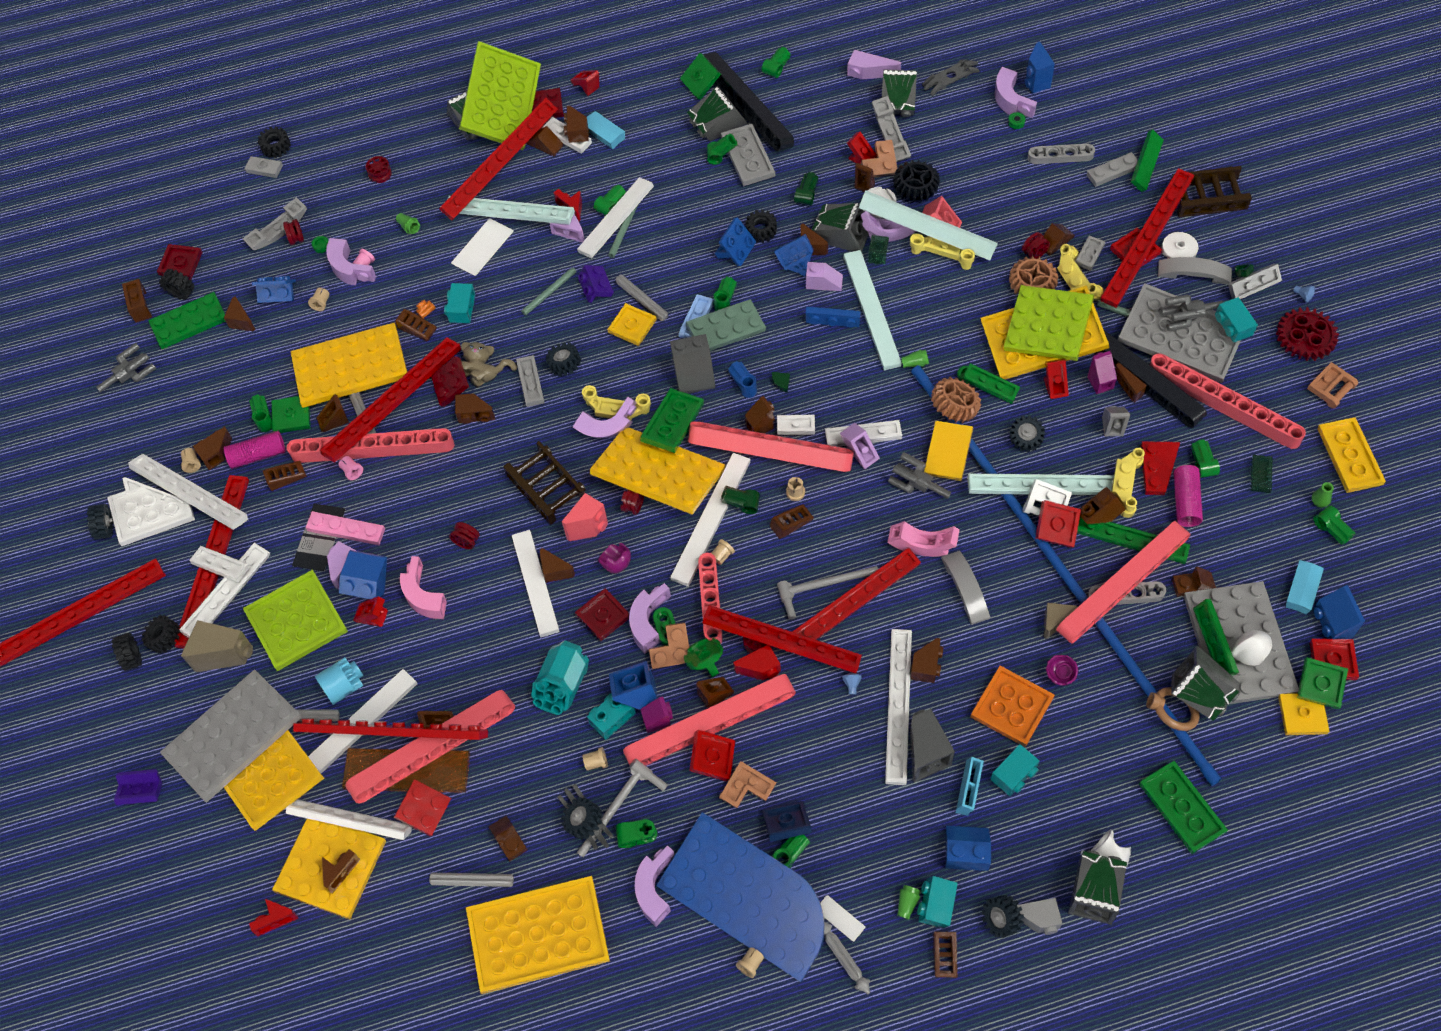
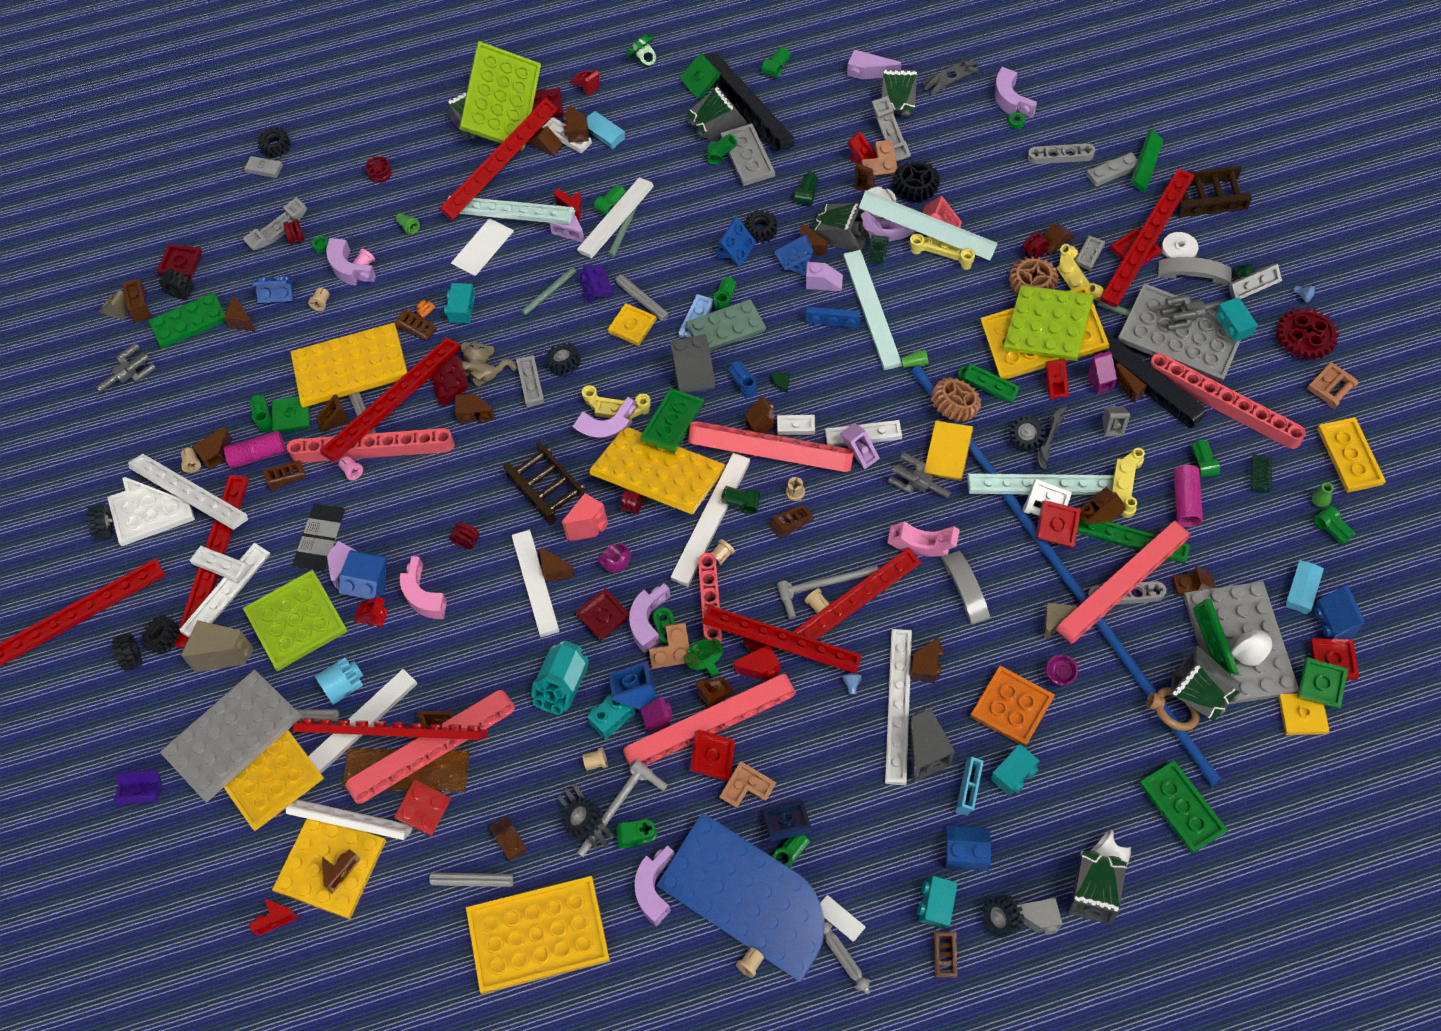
(115, 306): none -> dark tan slope
(345, 528): bright pink plate -> none
(641, 48): none -> green tile
(816, 600): none -> tan bush
(908, 900): bright green cone -> none
(1039, 70): blue slope -> none
(1044, 451): none -> dark grey piece
(1158, 465): red wing -> none

